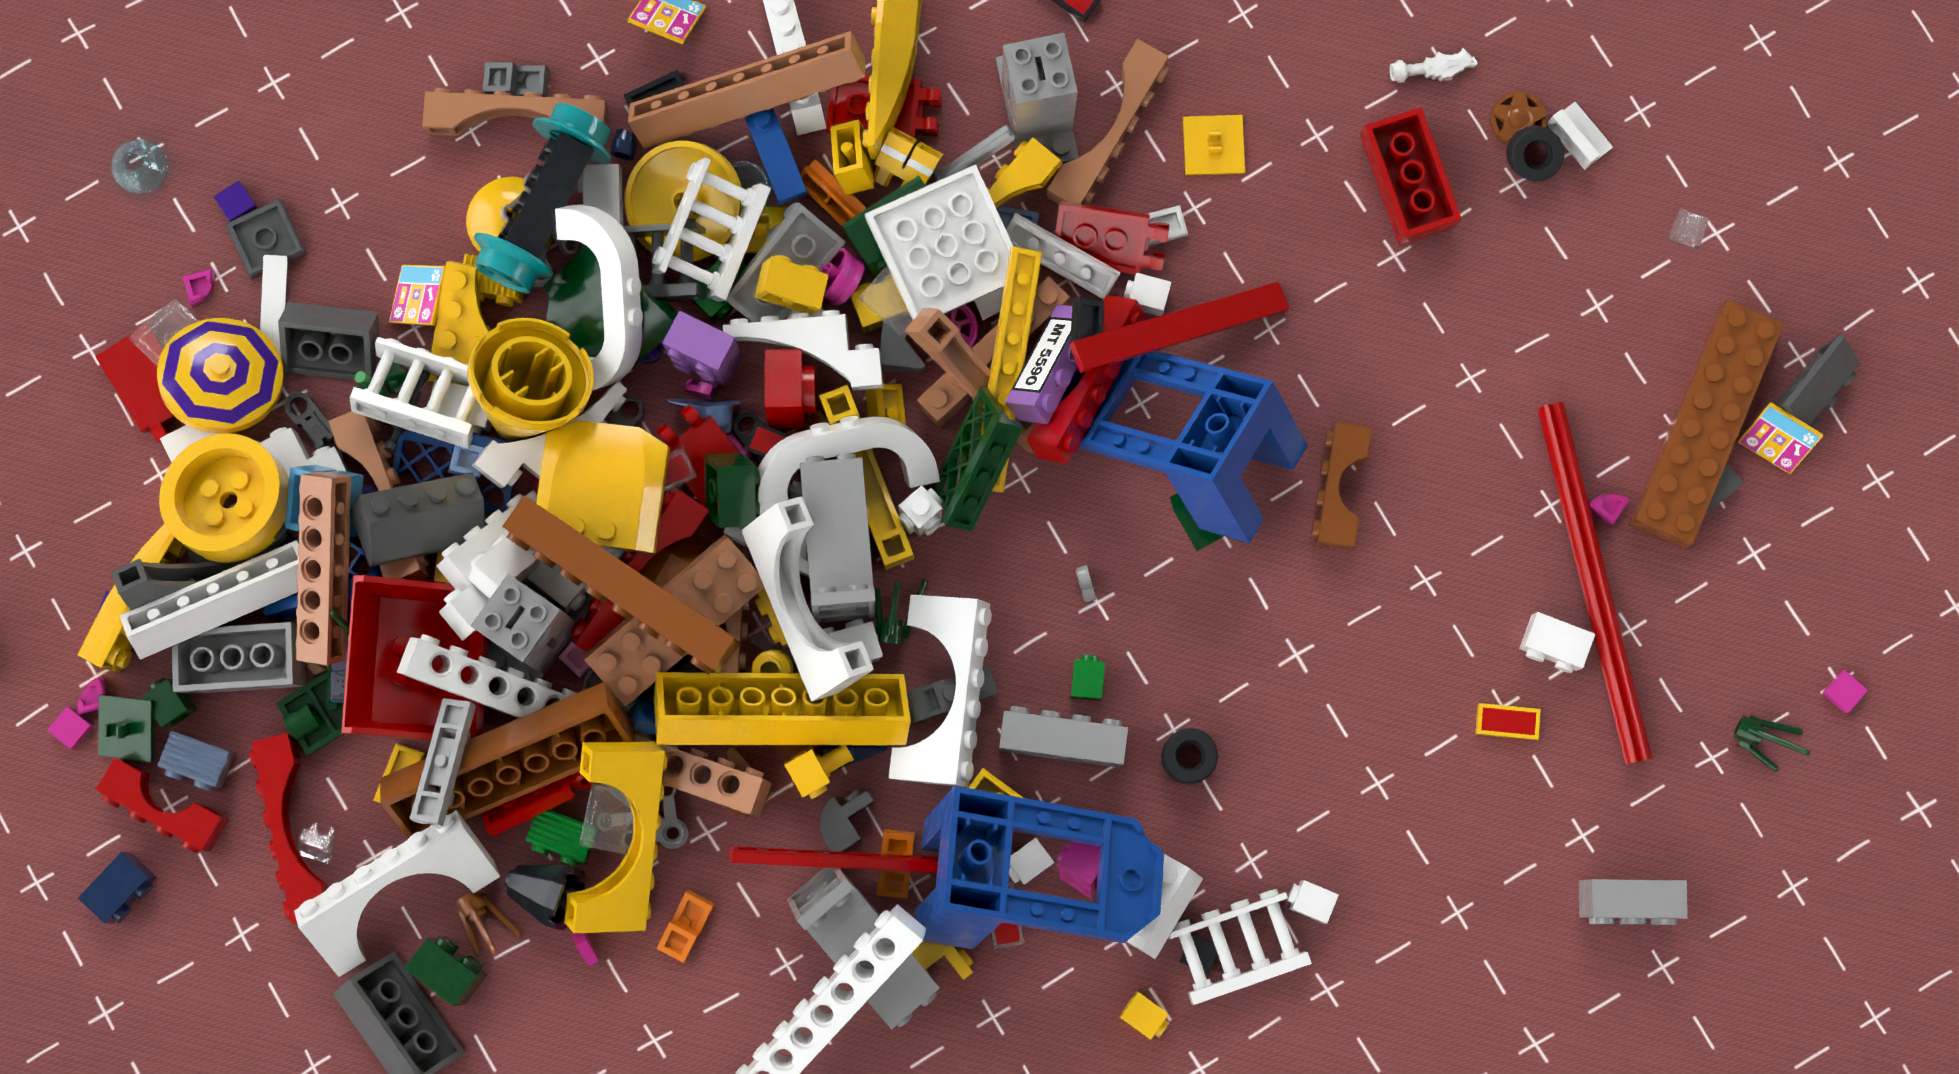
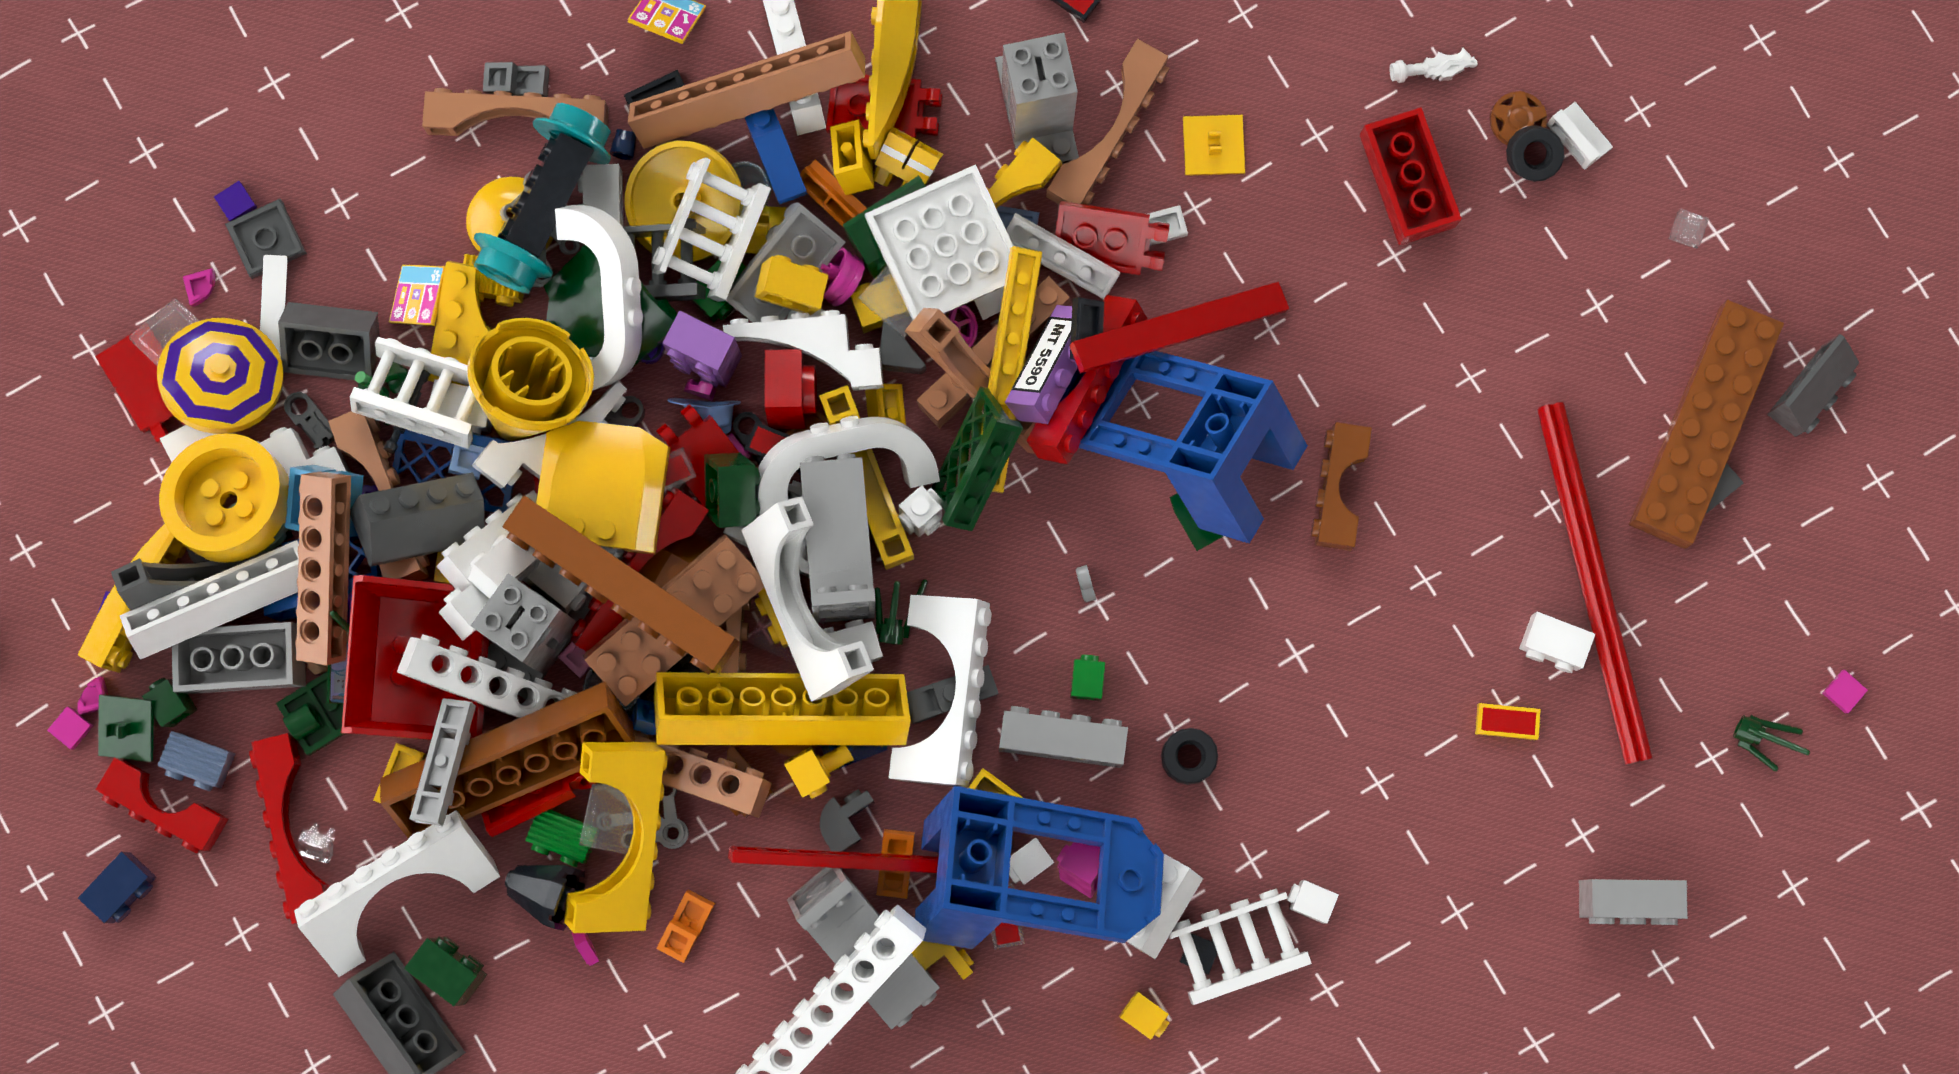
(146, 177): clear light blue piece -> none
(472, 909): dark orange plant -> none
(772, 662): yellow head -> none
(979, 152): light grey axle -> none
(1149, 293): white brick -> none
(1609, 506): dark pink tile -> none
(1780, 438): piece -> none

